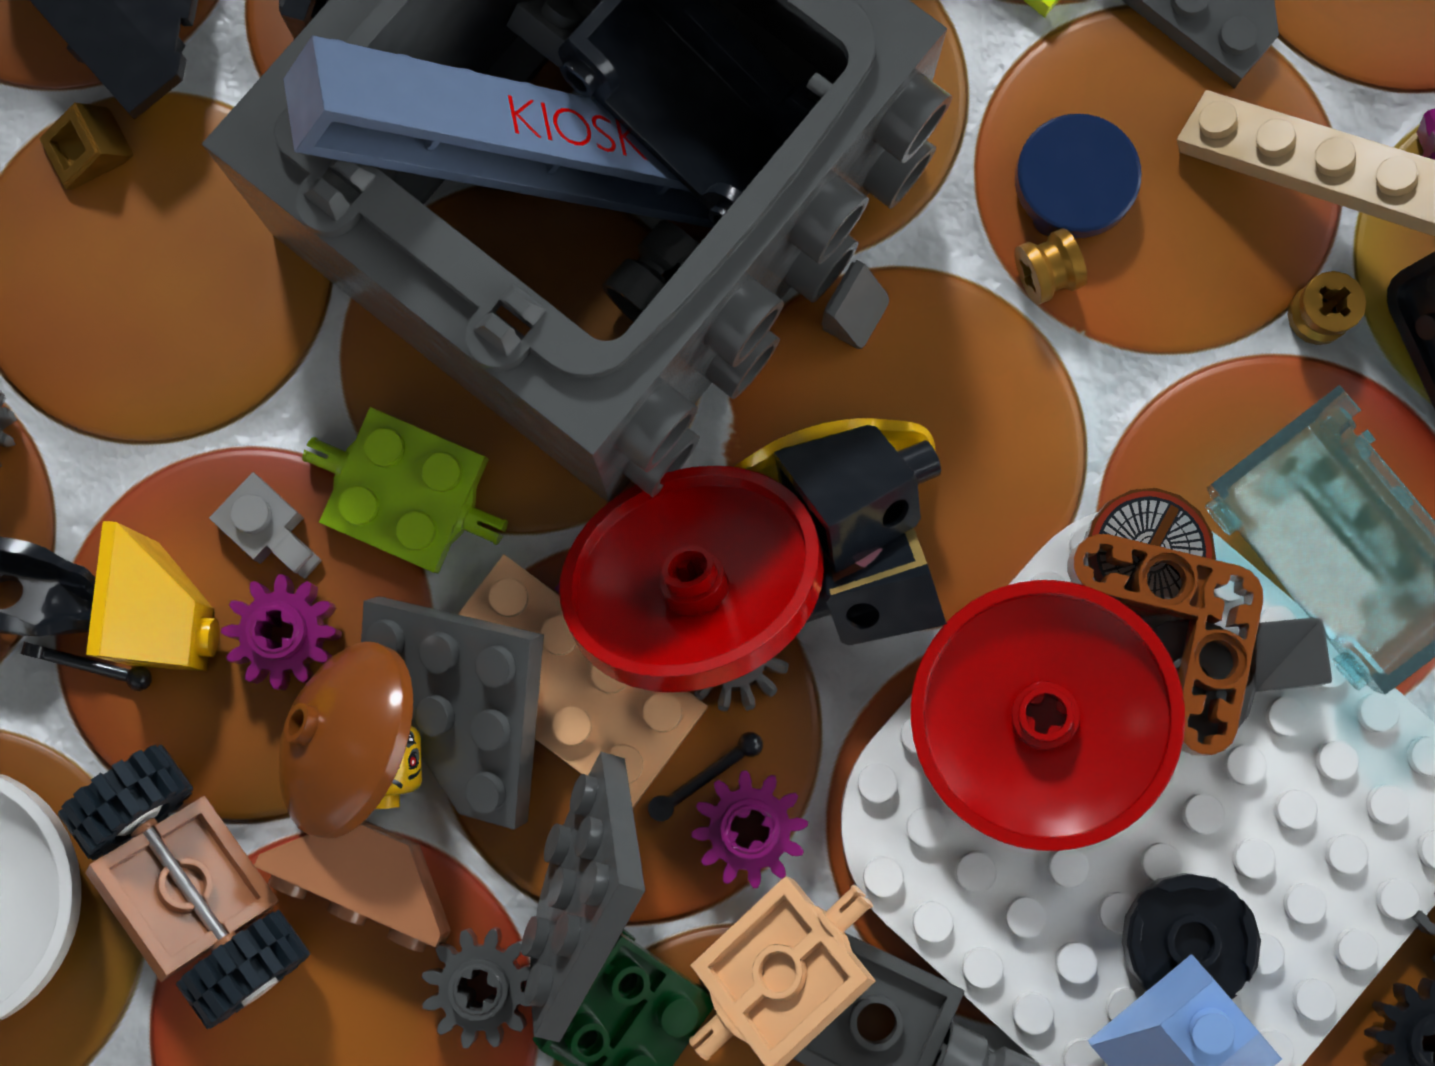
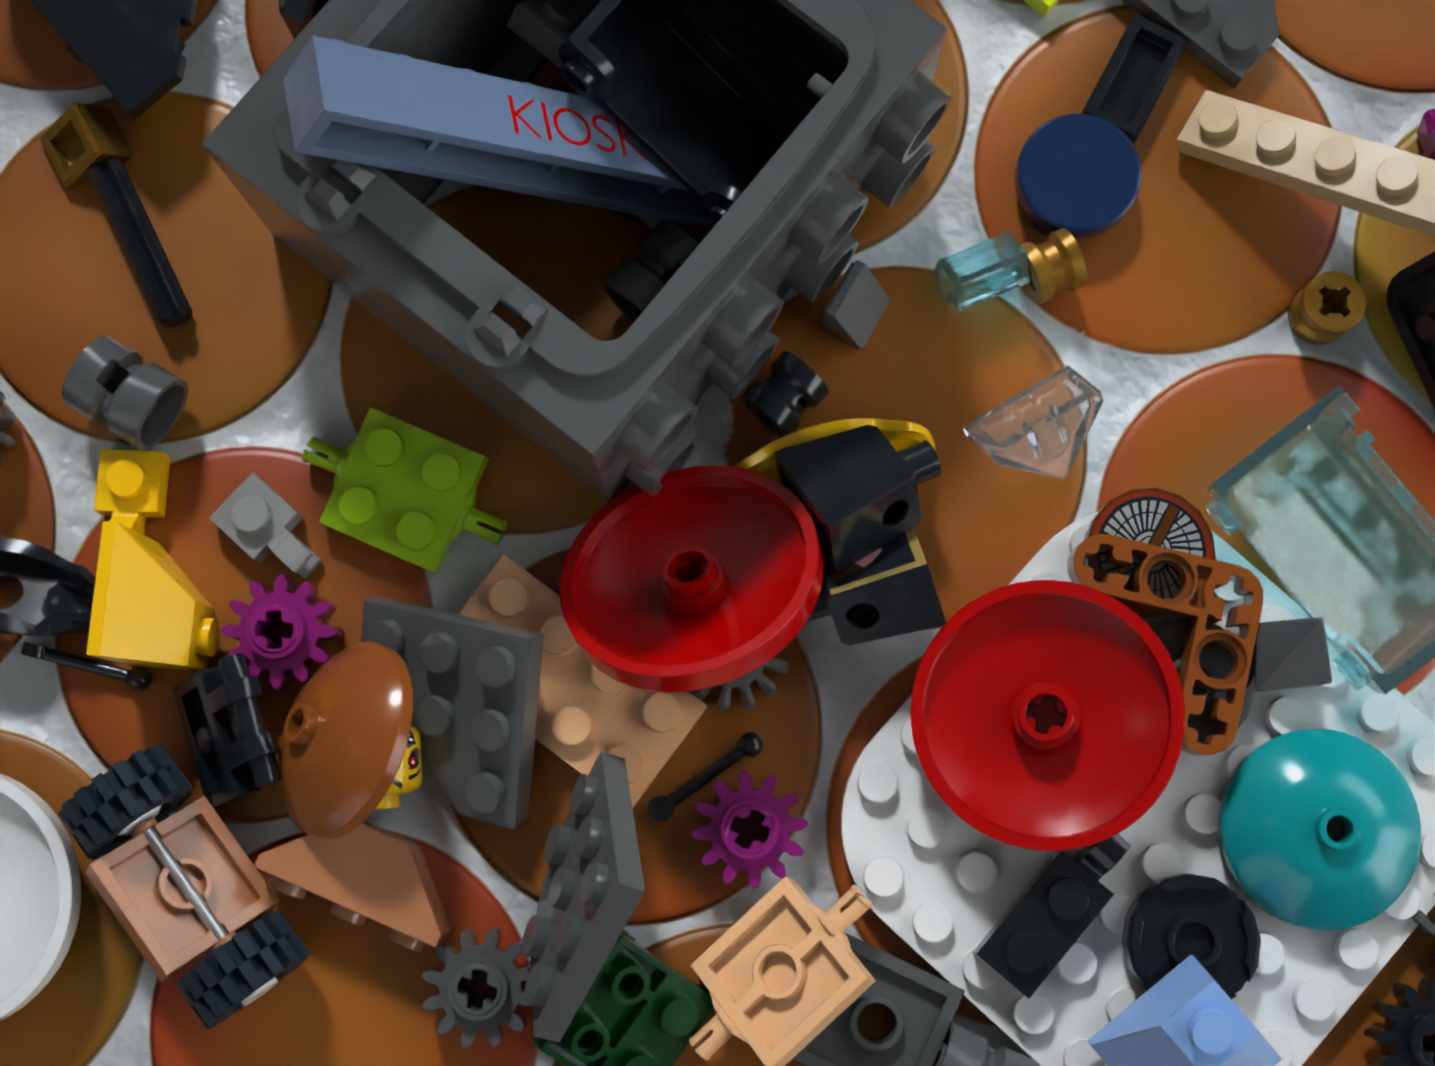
(117, 388): none -> dark grey wheel
(132, 486): none -> yellow plate
(140, 243): none -> black axle
(227, 731): none -> black plate
(784, 395): none -> black wheel
(978, 261): none -> clear light blue piece
(1040, 426): none -> clear slope
(1050, 914): none -> black plate
(1135, 75): none -> black tile
(1278, 836): none -> teal dish

